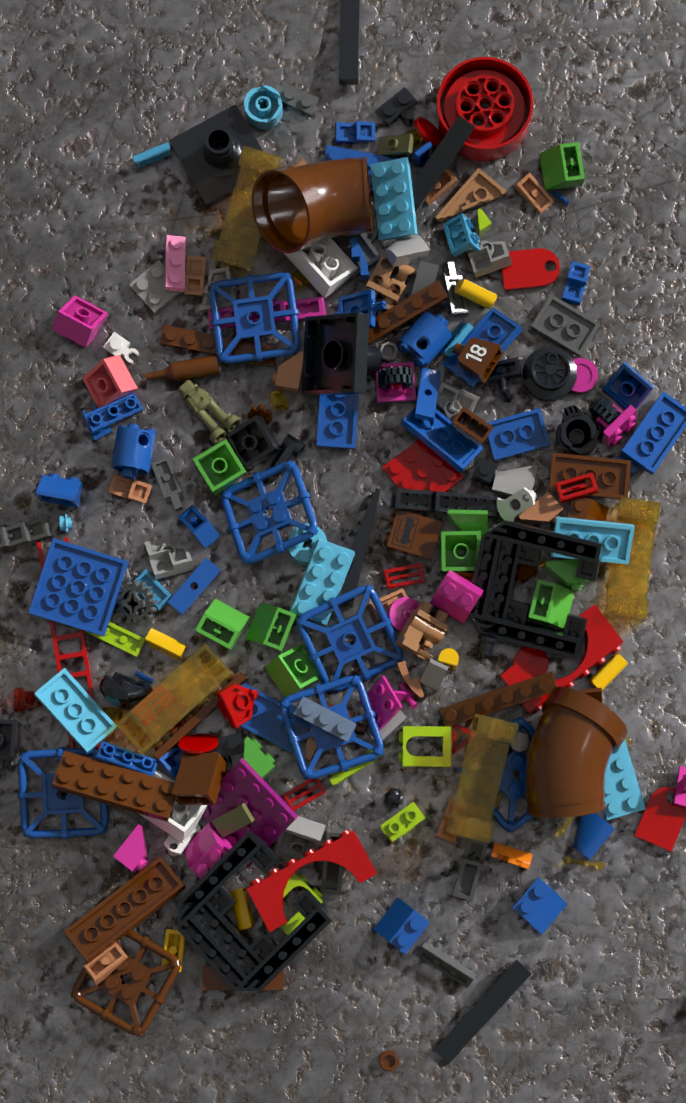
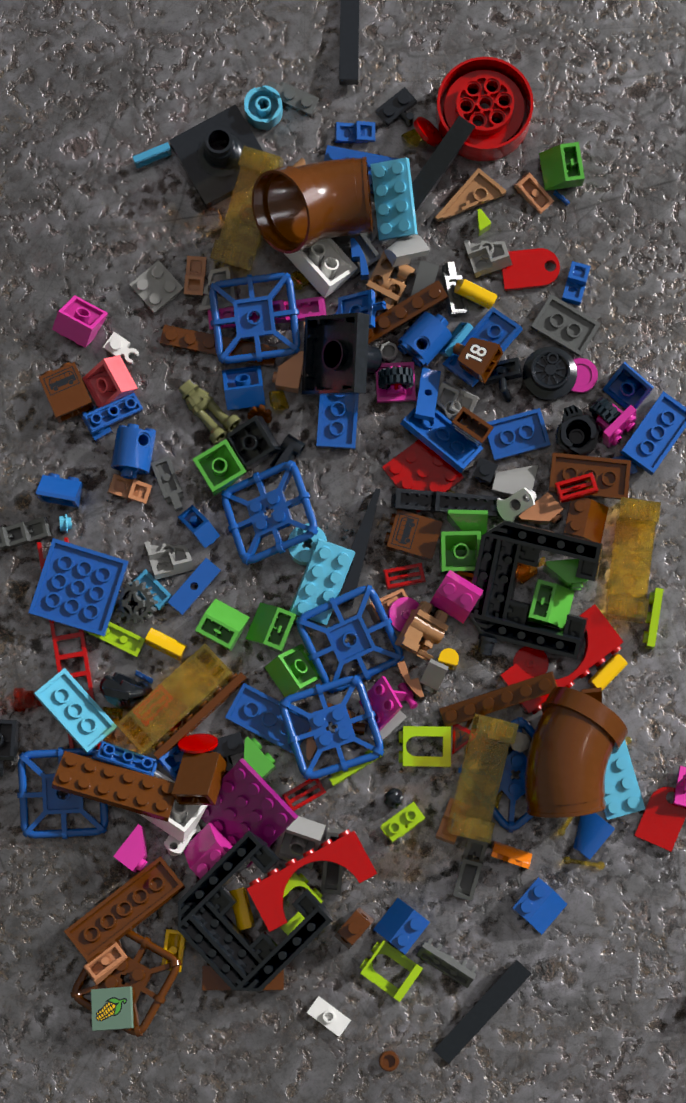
(66, 392): none -> reddish brown brick
(112, 1008): none -> sand green tile
(175, 263): bright pink plate -> none
(187, 369): reddish brown piece -> none
(233, 820): olive tile -> none
(236, 704): red plate -> none
(243, 387): none -> blue slope
(325, 719): sand blue plate -> none
(328, 1016): none -> white plate
(354, 928): none -> reddish brown torso
(370, 974): none -> lime panel
(395, 145): olive plate -> none
(421, 155): blue slope -> none
(447, 182): nougat slope -> none
(461, 235): dark azure bracket -> none
(614, 536): medium azure plate -> none
(652, 620): none -> lime plate

